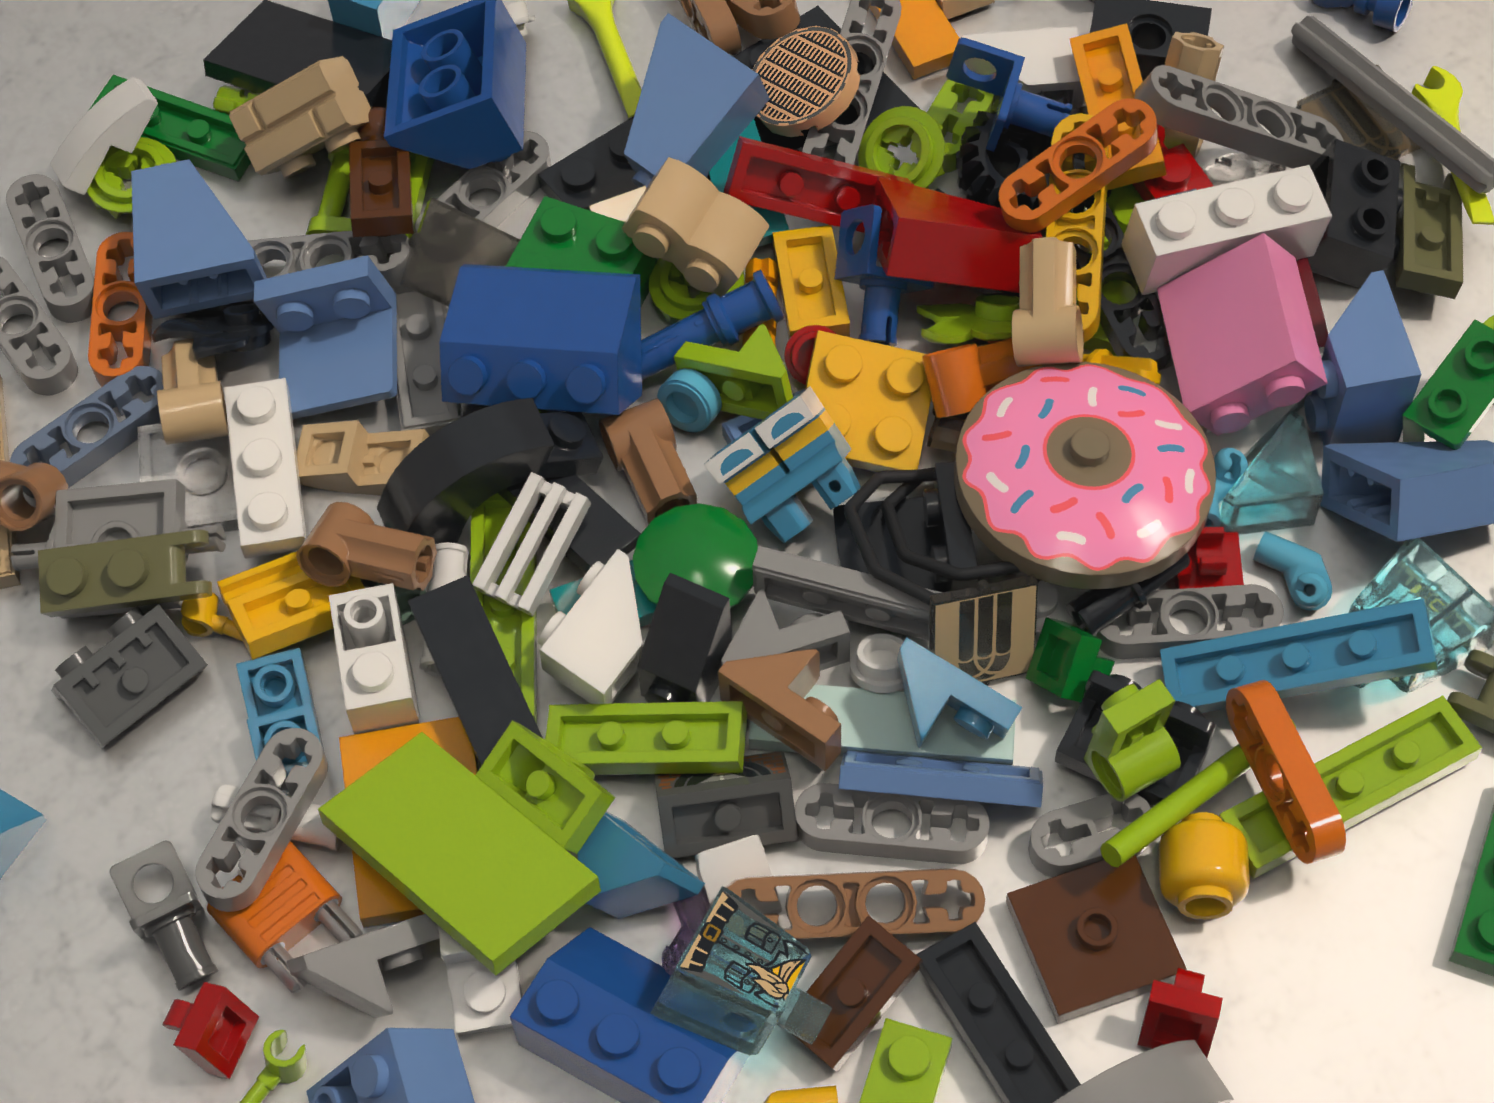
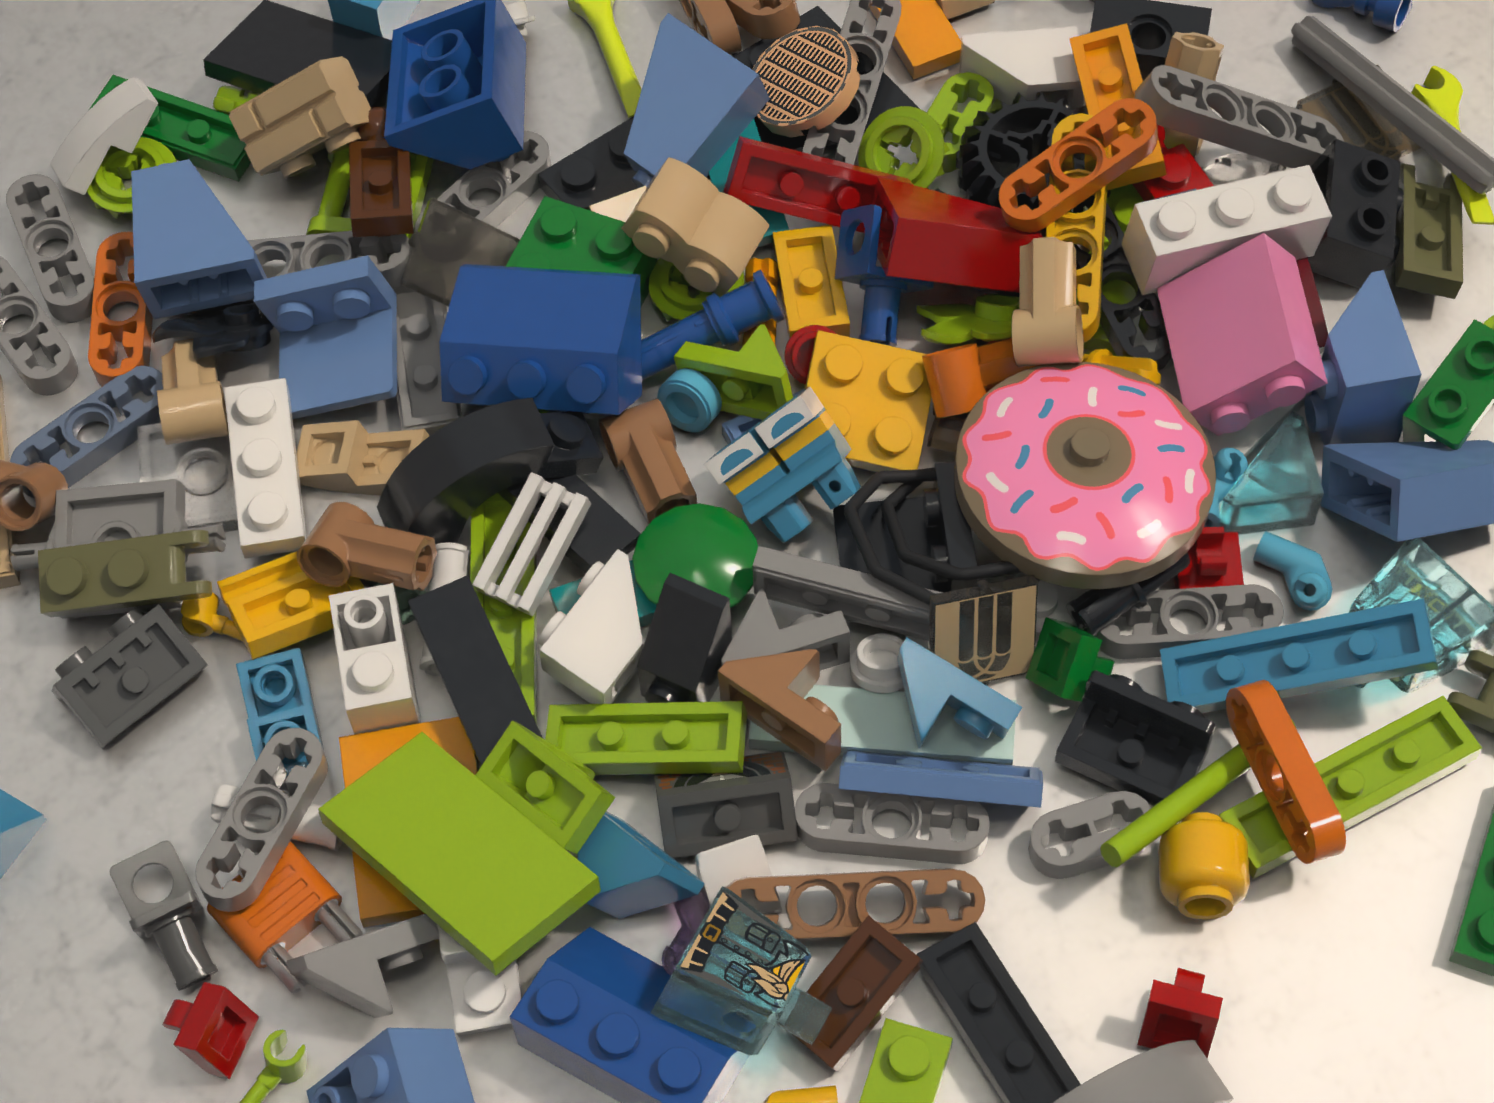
(1015, 105): blue bracket -> none
(1094, 937): reddish brown plate -> none
(1130, 740): lime plate -> none

